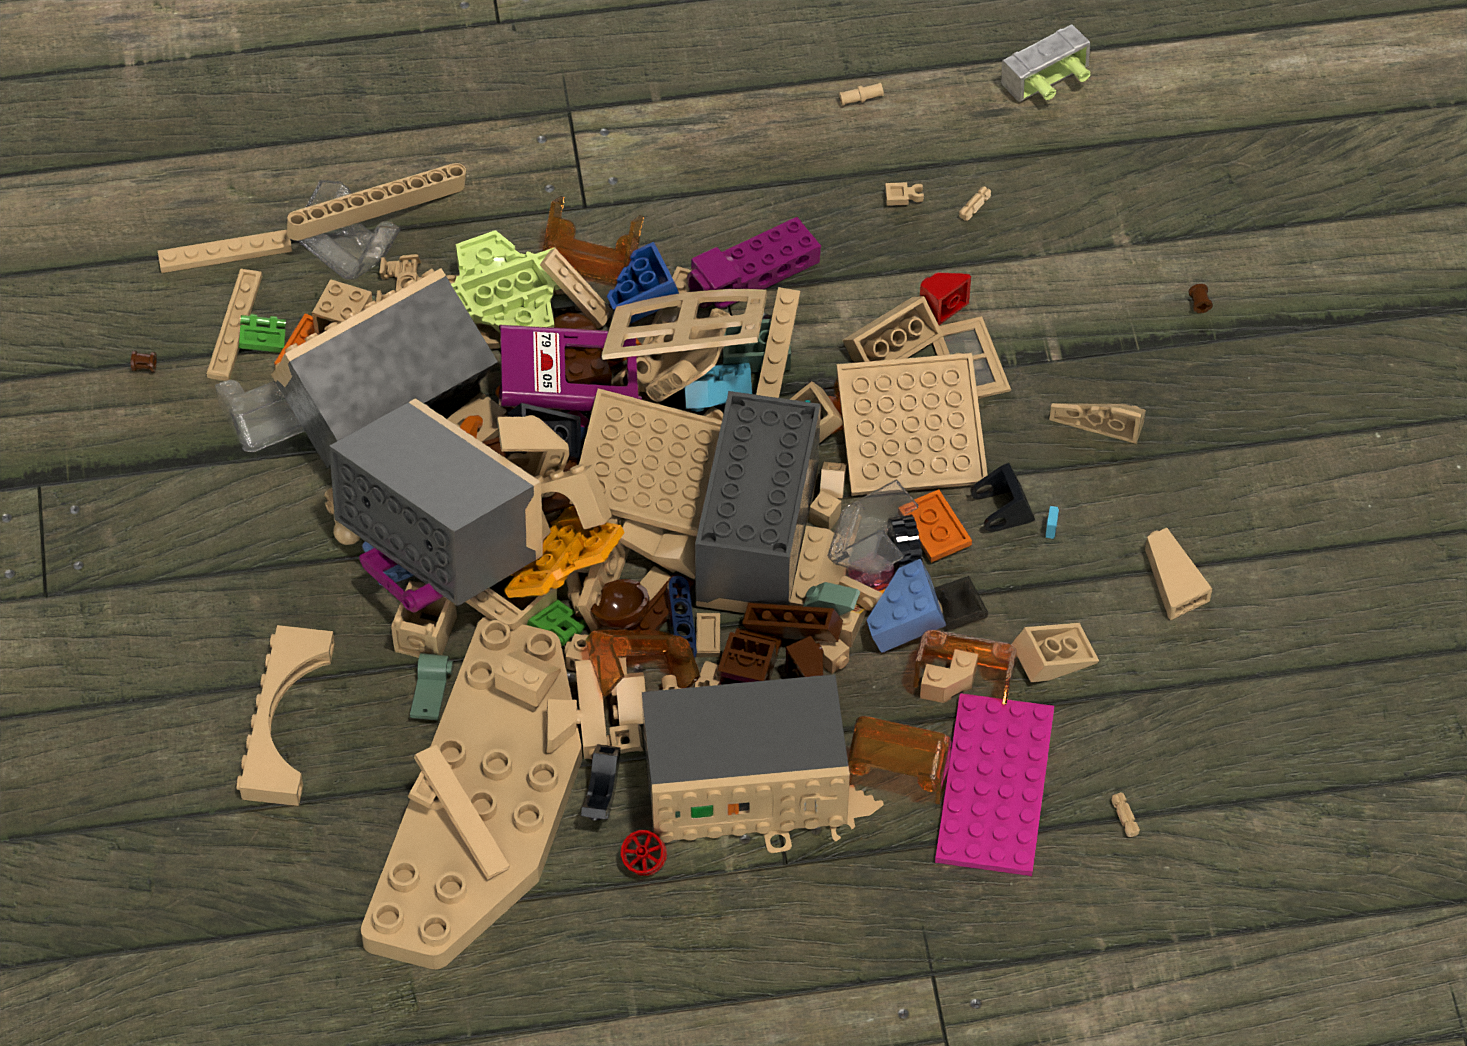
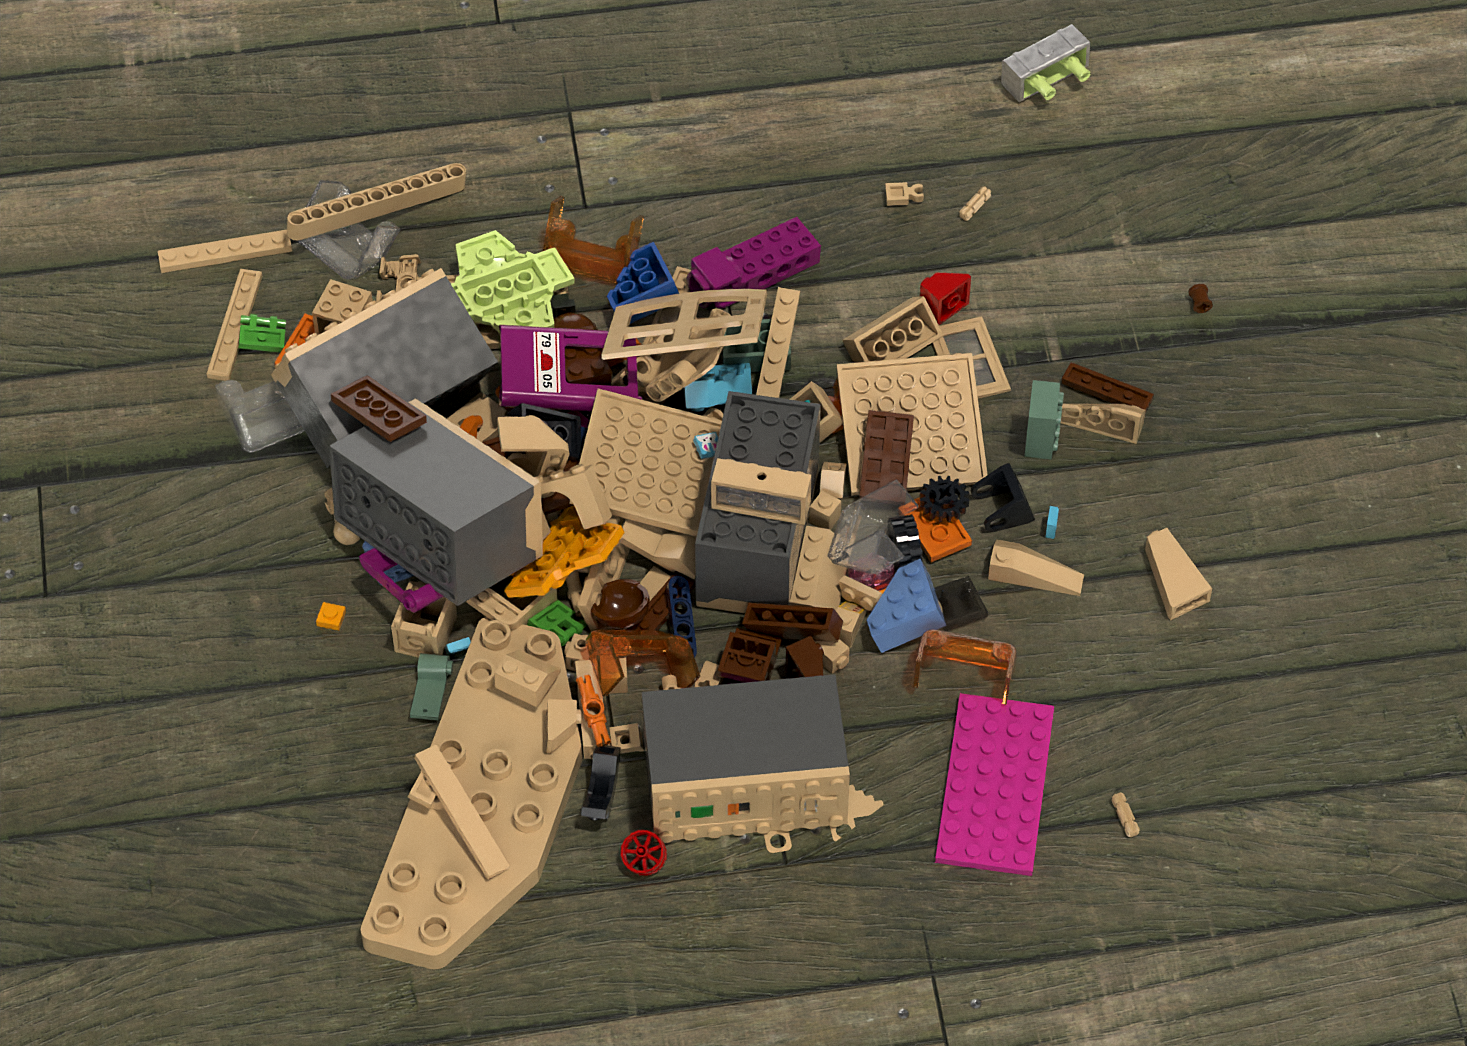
(143, 361): reddish brown bush -> none
(265, 772): tan arch -> none
(331, 616): none -> light orange plate
(378, 408): none -> reddish brown plate
(457, 646): none -> medium azure tile
(576, 288): tan plate -> none
(597, 721): none -> orange pin
(629, 699): tan brick -> none
(706, 444): none -> tile
(708, 635): tan tile -> none
(761, 491): none -> tan brick
(832, 596): sand green slope -> none
(861, 94): tan pin -> none
(886, 450): none -> reddish brown plate
(902, 751): clear orange windscreen -> none
(942, 683): tan brick -> none
(944, 498): none -> black gear
(1025, 567): none -> tan wedge
(1044, 419): none -> sand green brick
(1053, 651): tan slope -> none
(1105, 387): none -> reddish brown plate

